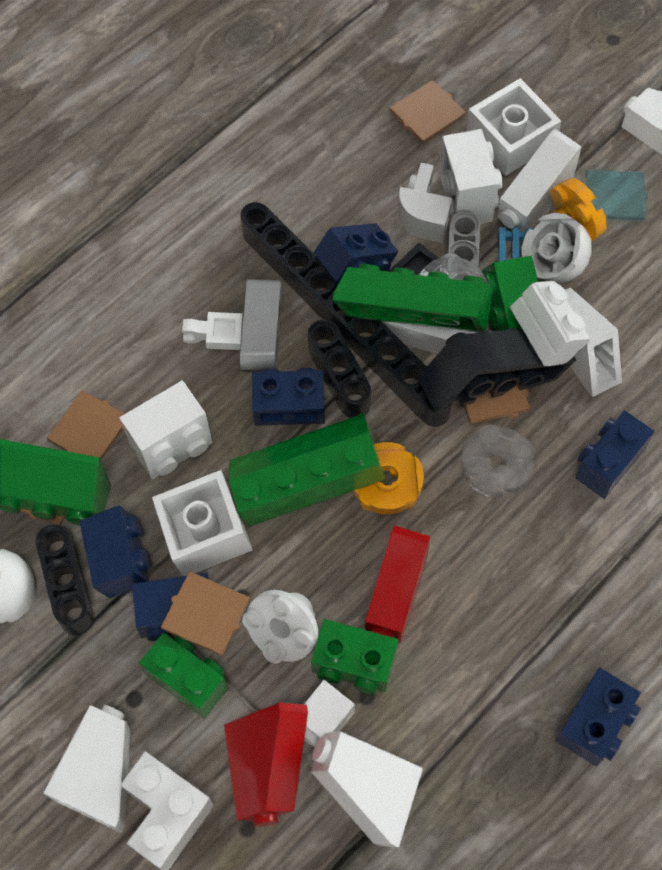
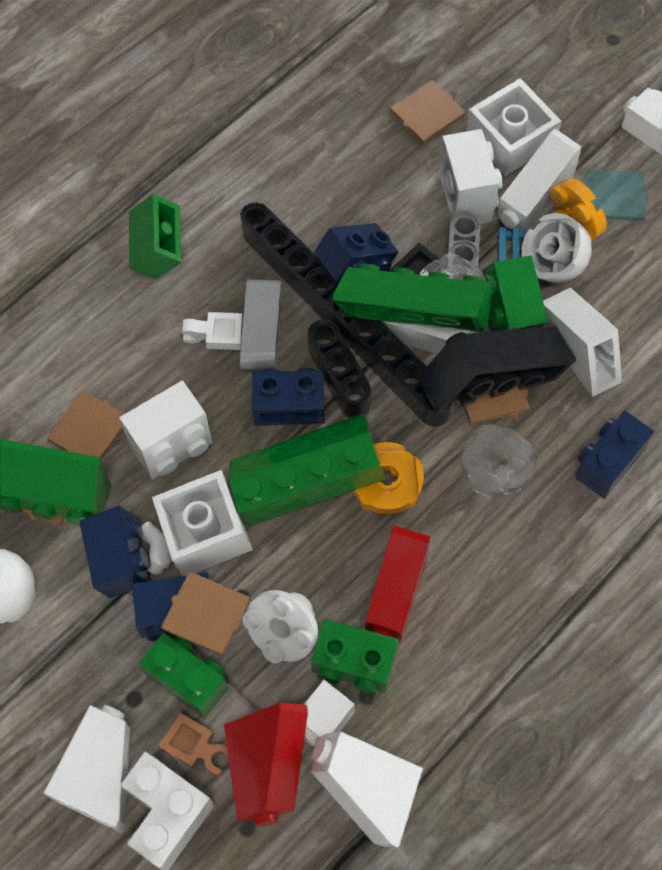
(56, 565): black beam -> none
(154, 236): none -> green brick
(159, 551): none -> white arm
(190, 742): none -> nougat plate
(422, 212): white brick -> none
(550, 322): white brick -> none
(599, 717): dark blue brick -> none

